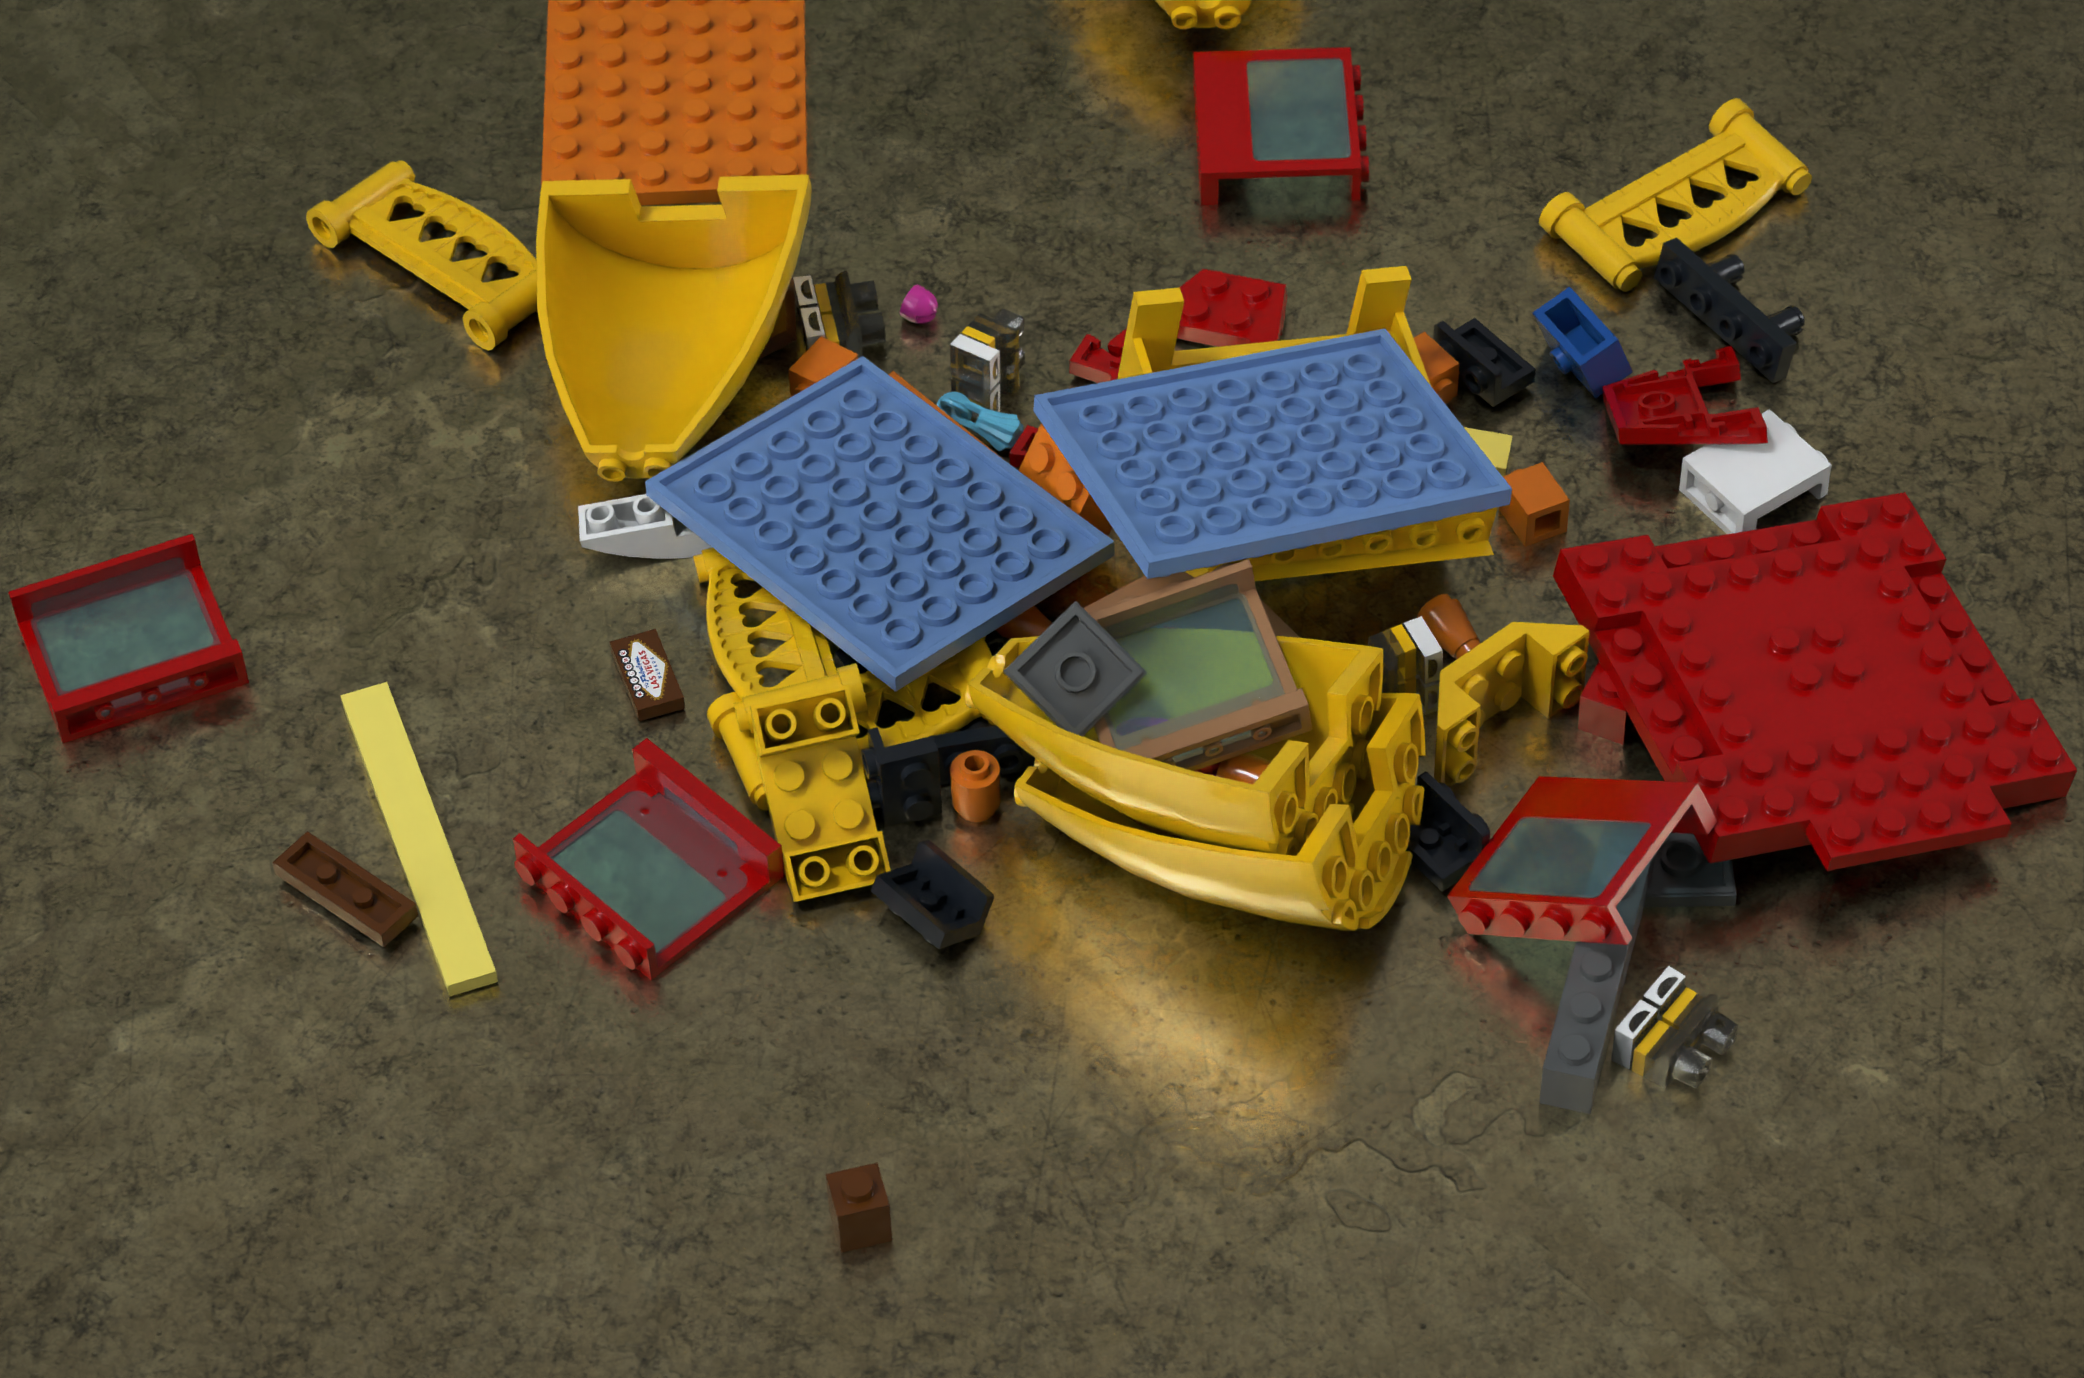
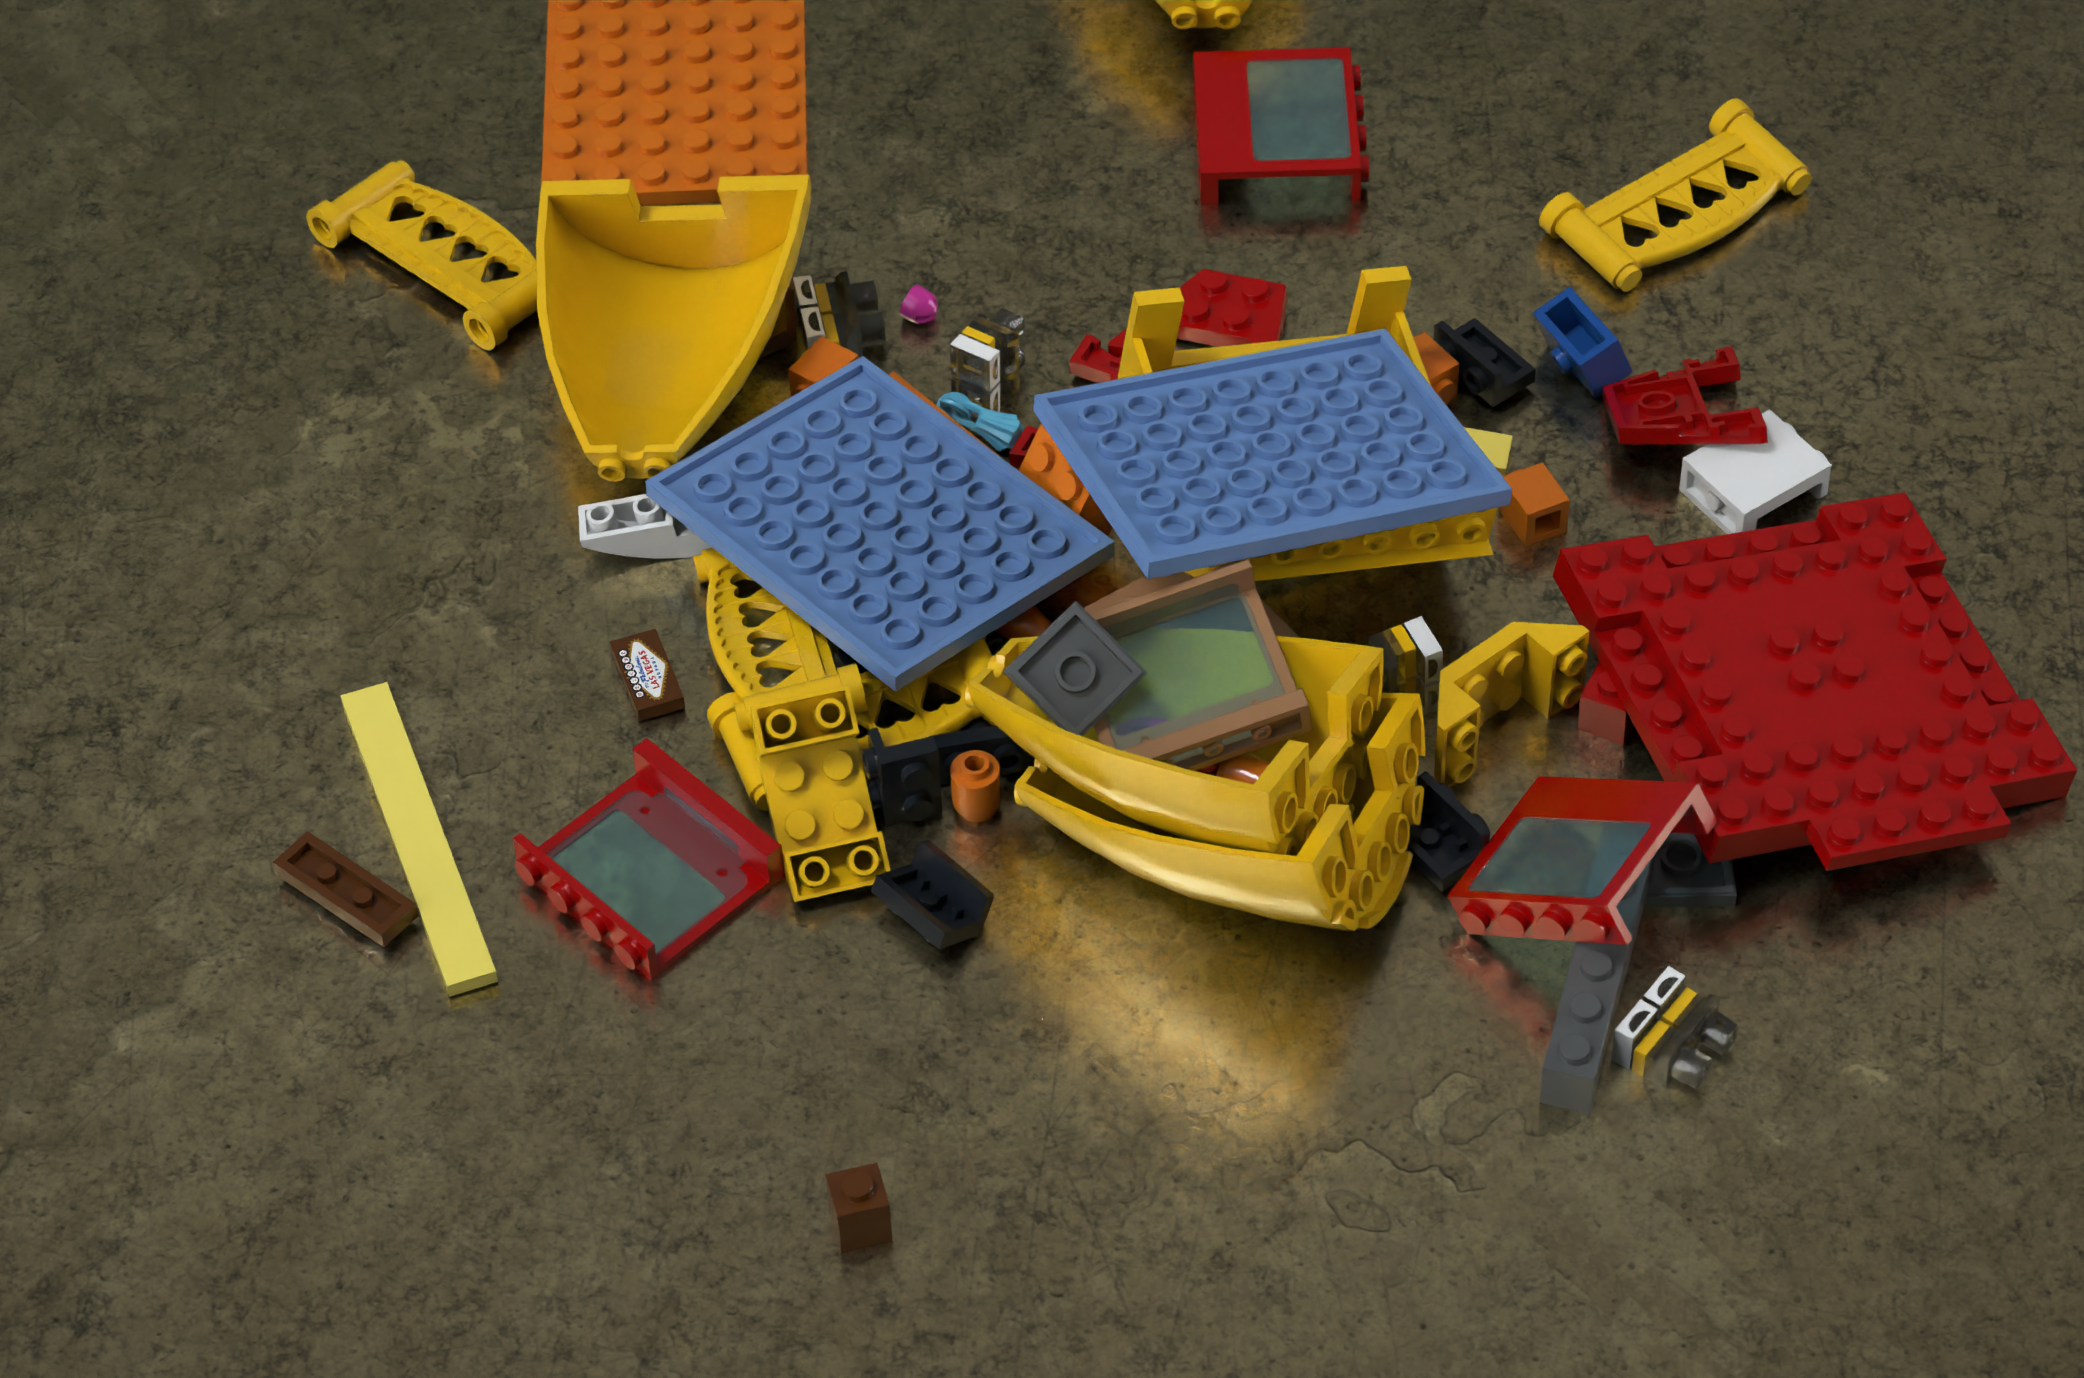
(127, 638): panel -> none
(1449, 625): orange cone -> none
(1713, 299): black plate -> none

